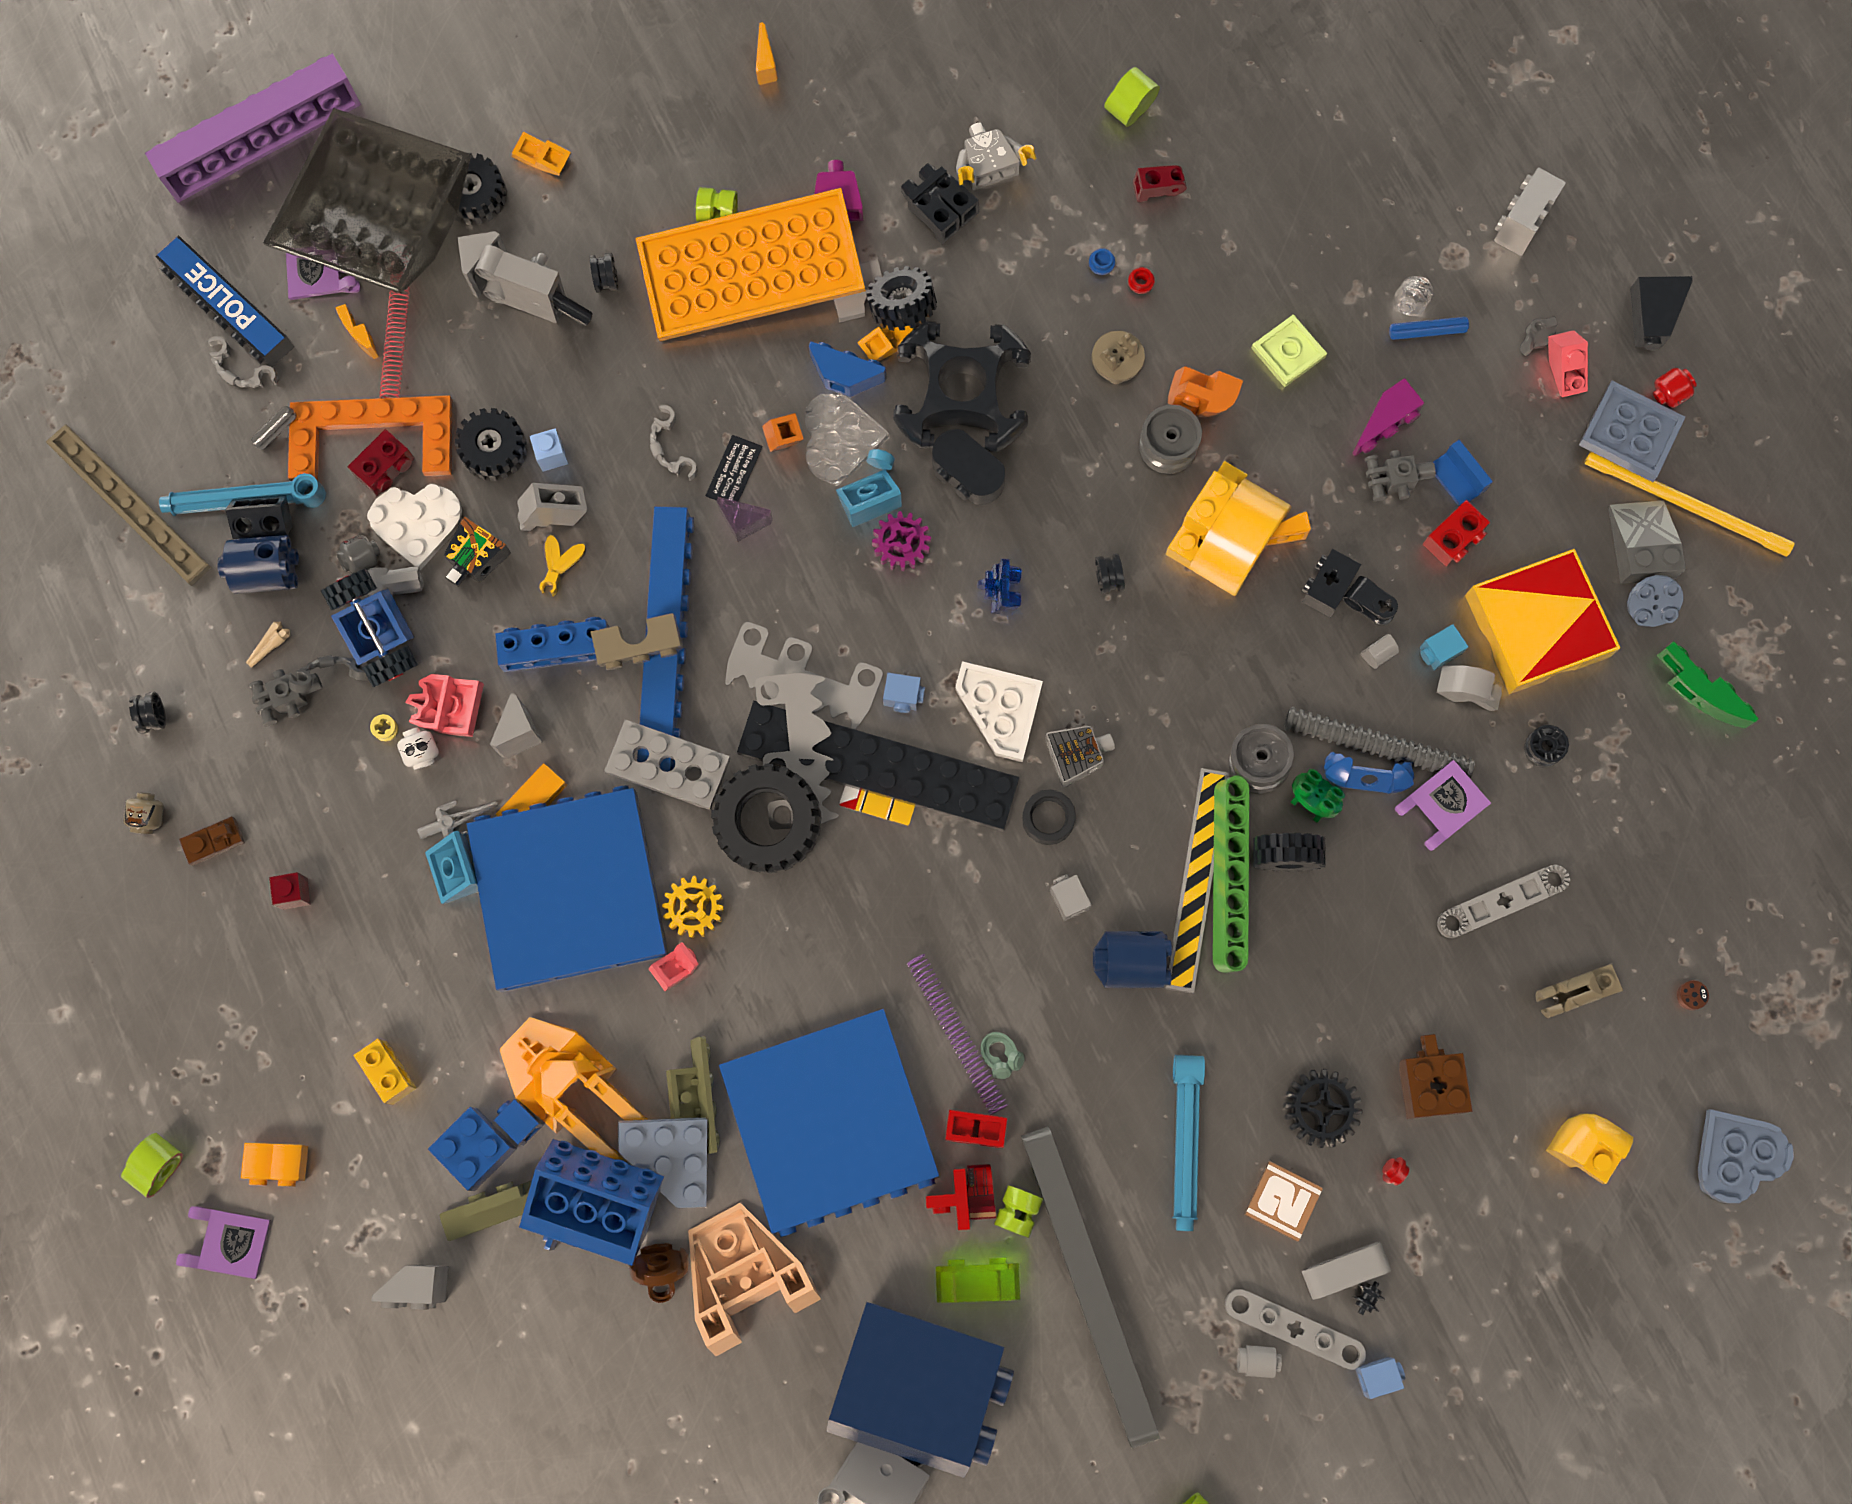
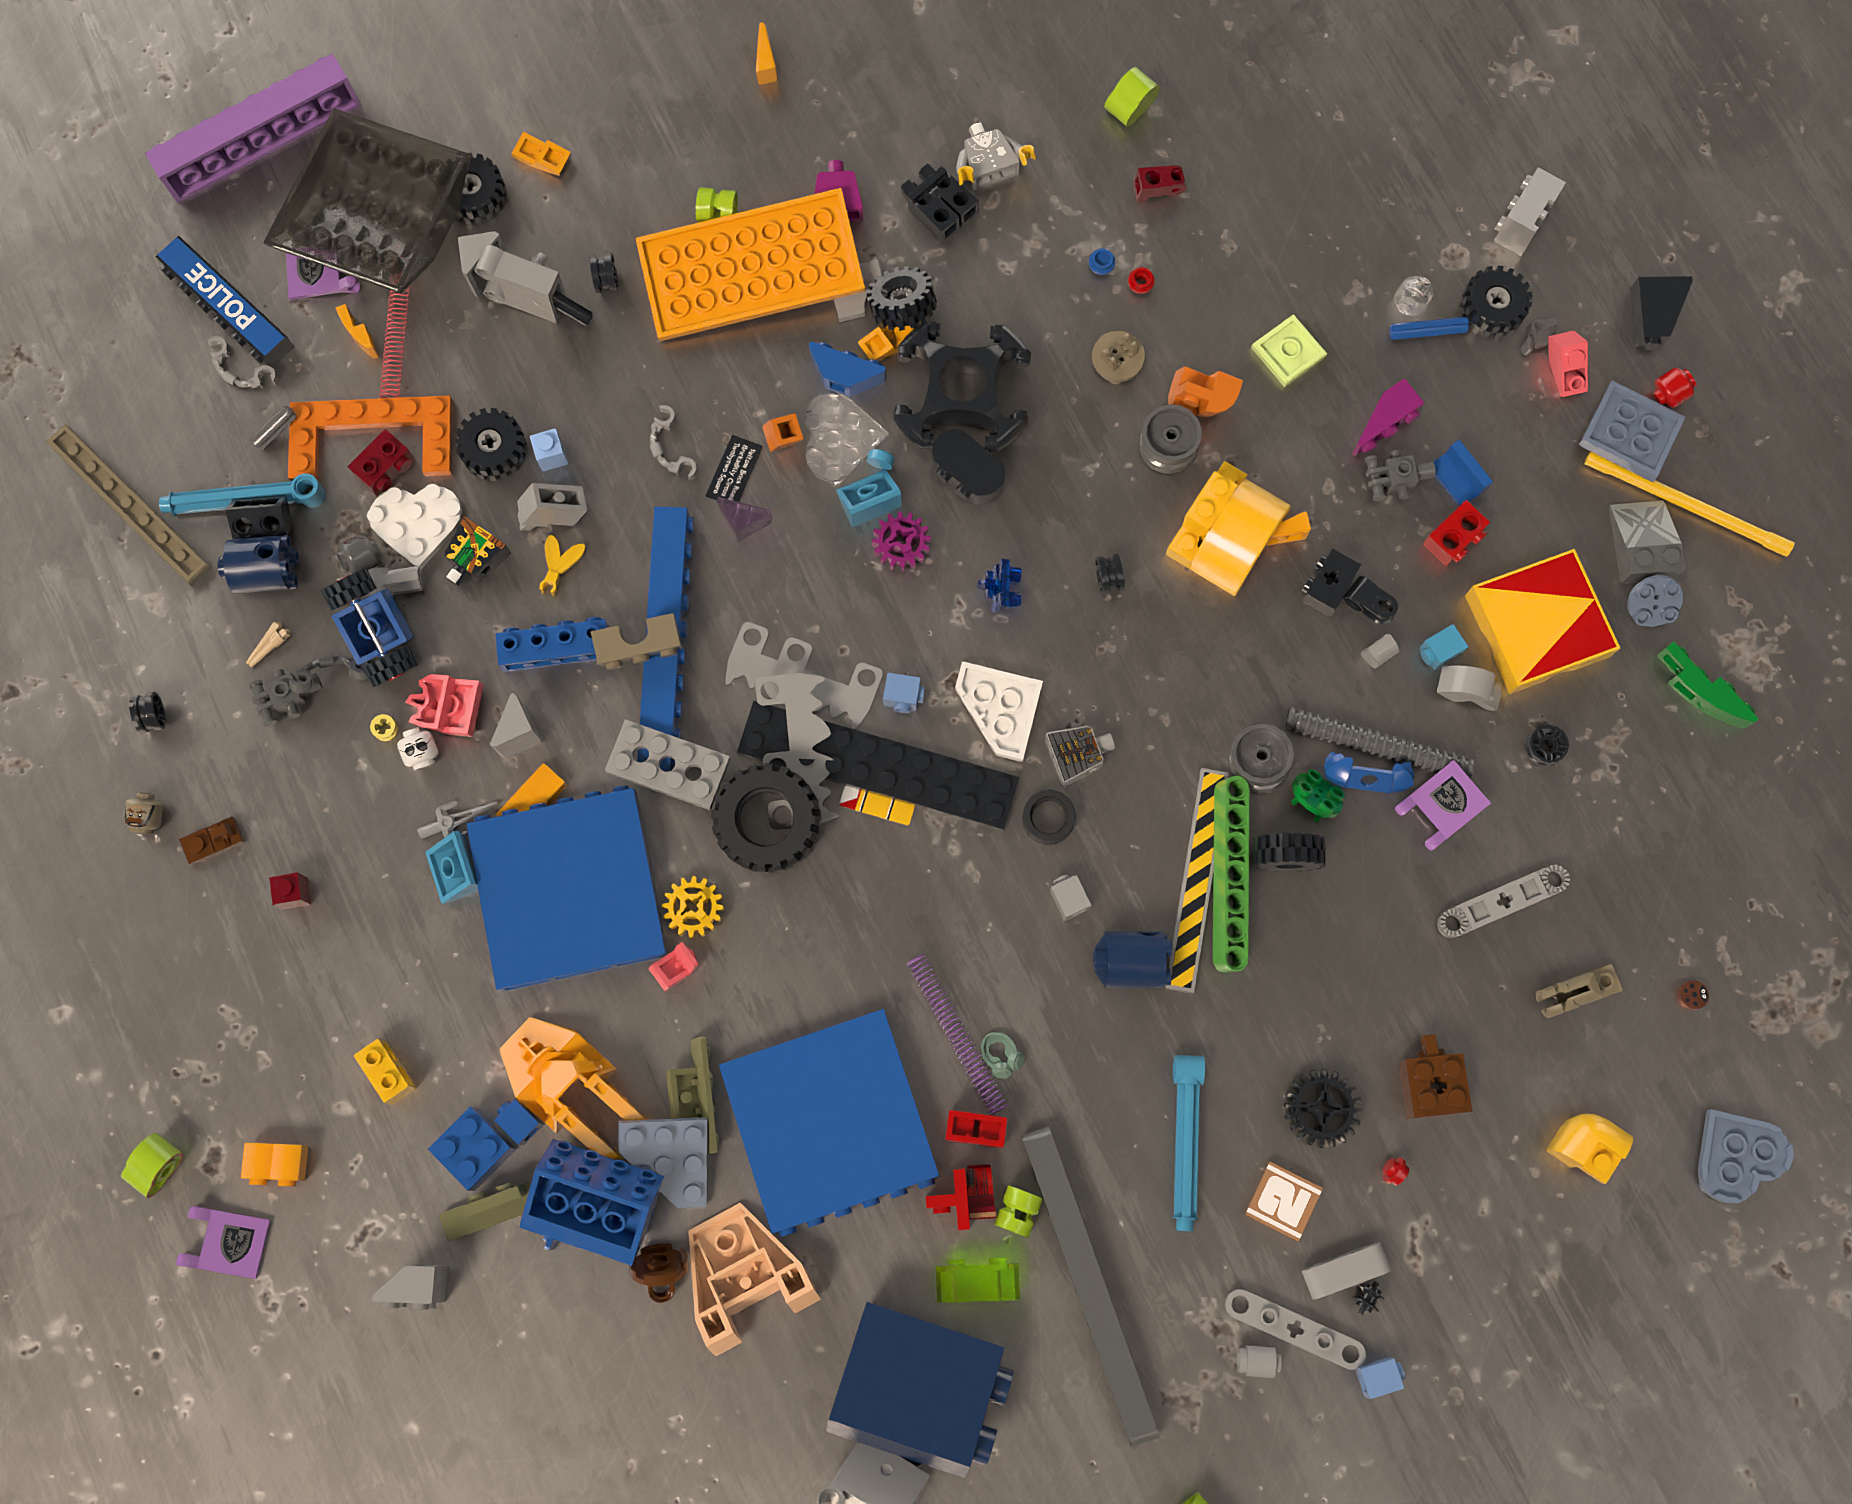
(1503, 316): none -> black bush

